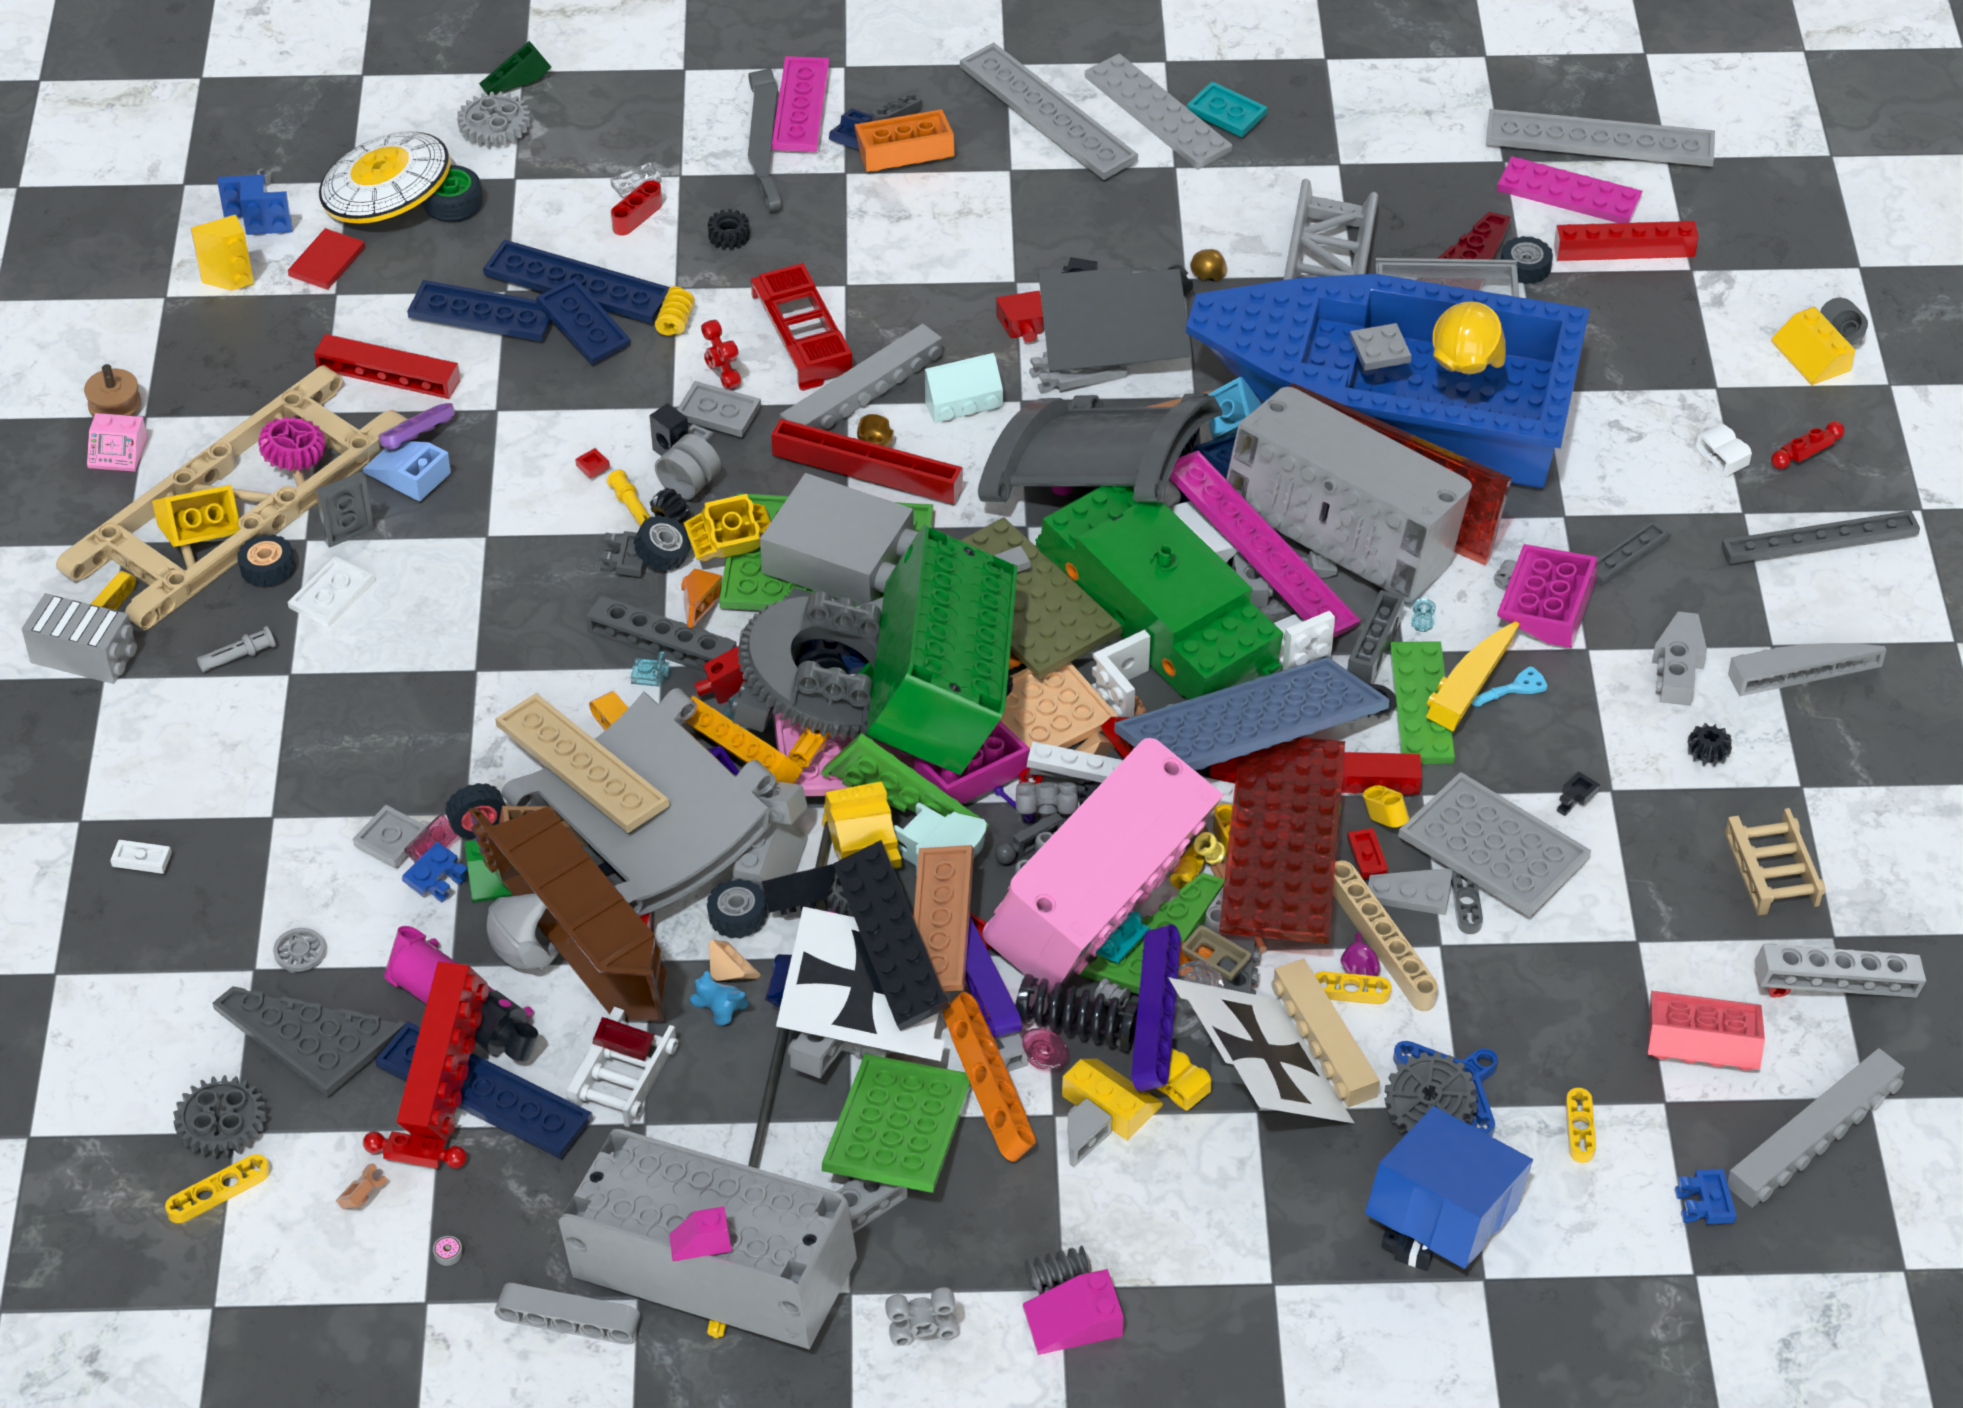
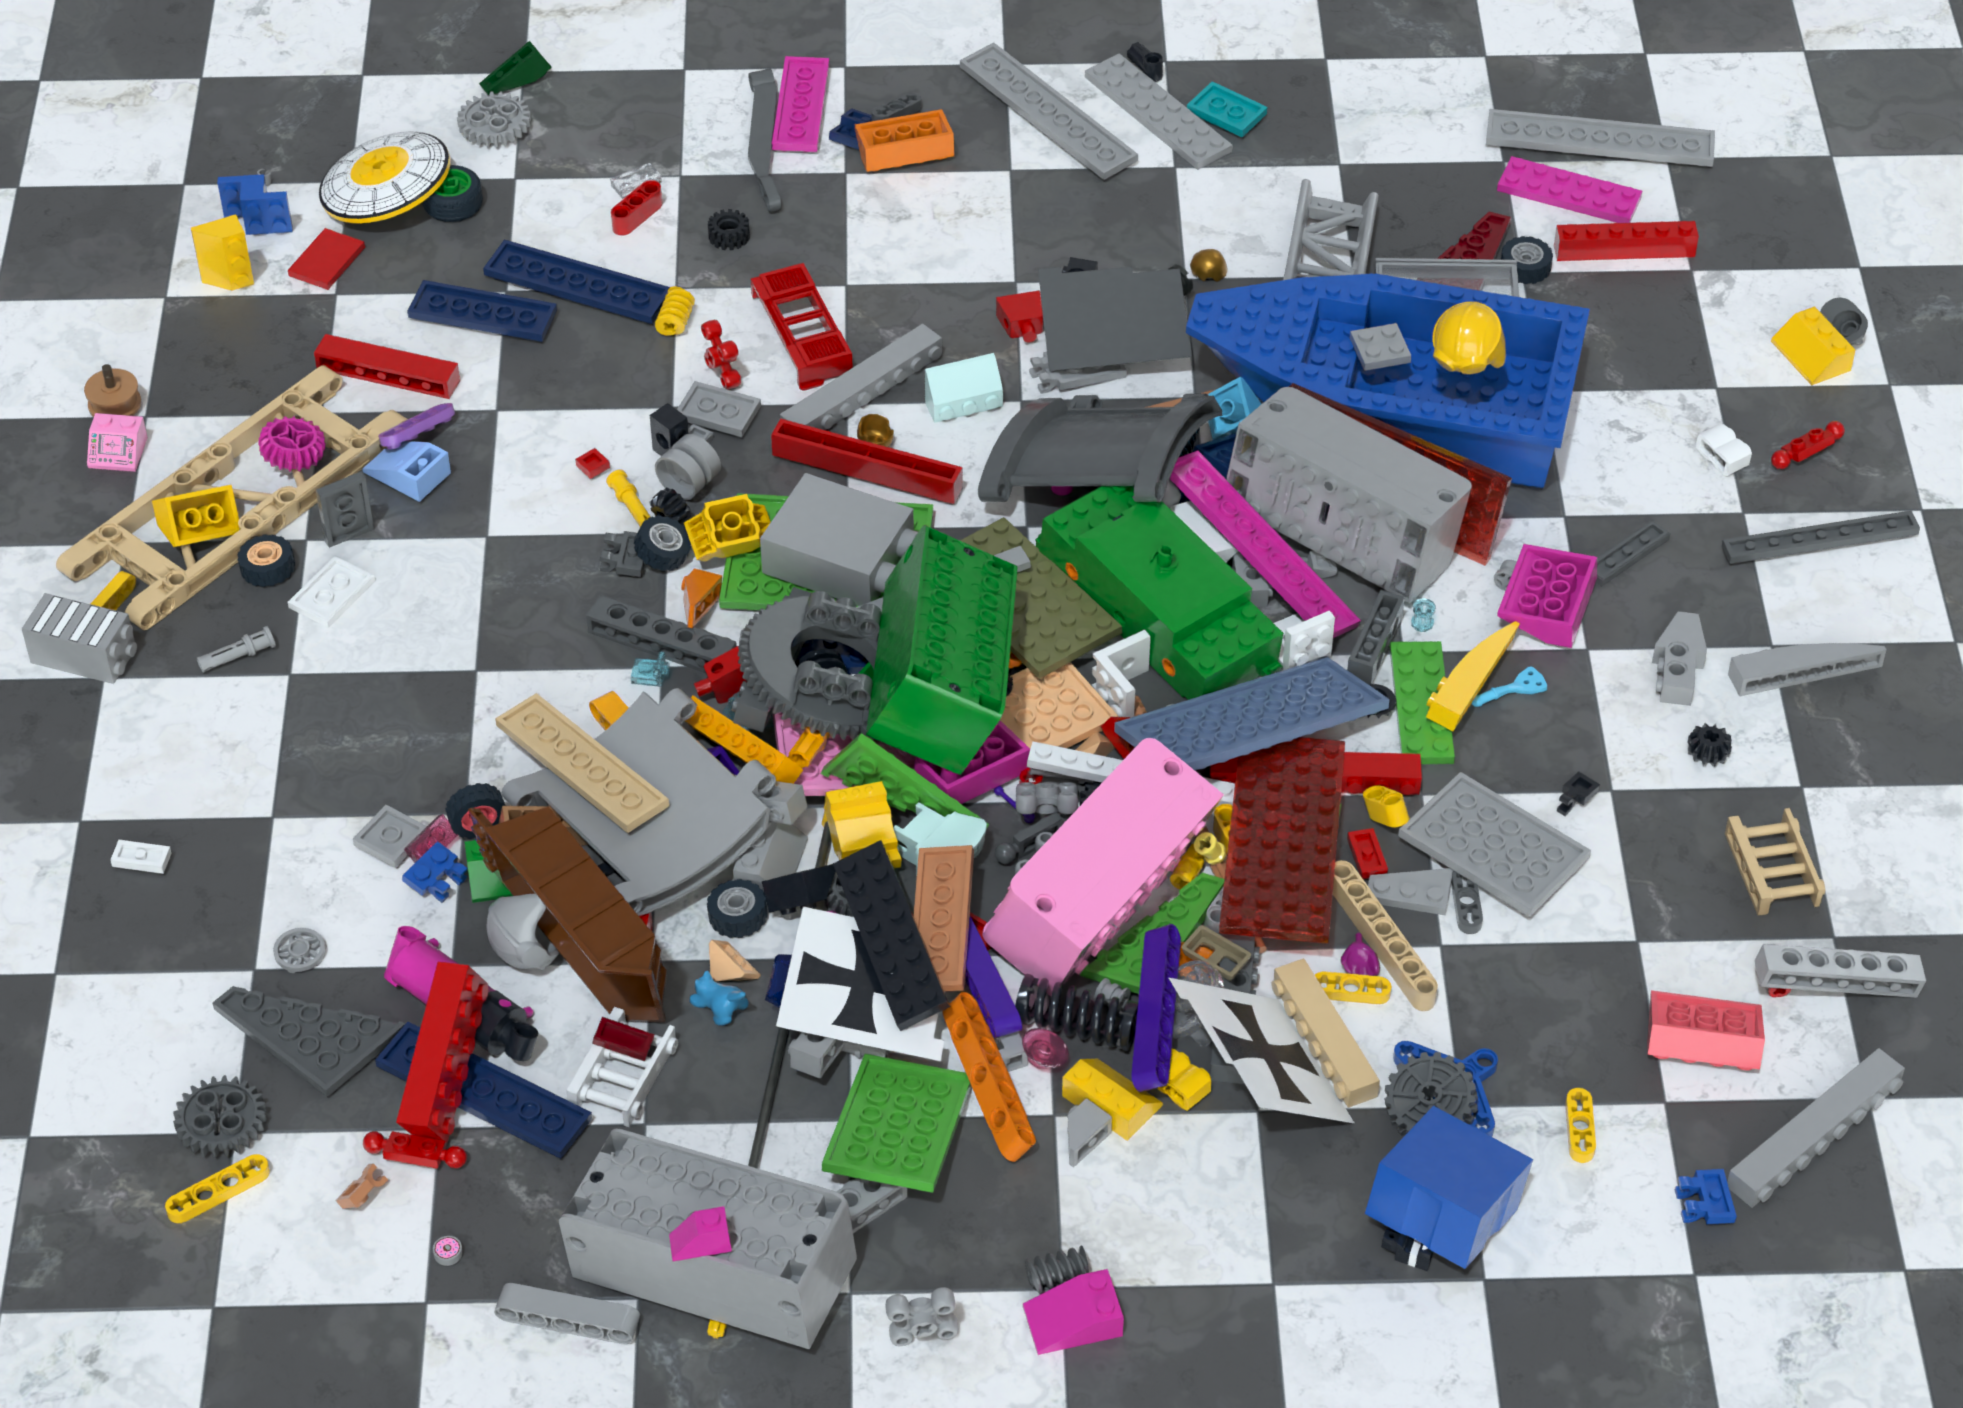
(583, 321): dark blue plate -> none
(1123, 938): teal hinge -> none
(1149, 62): none -> black piece

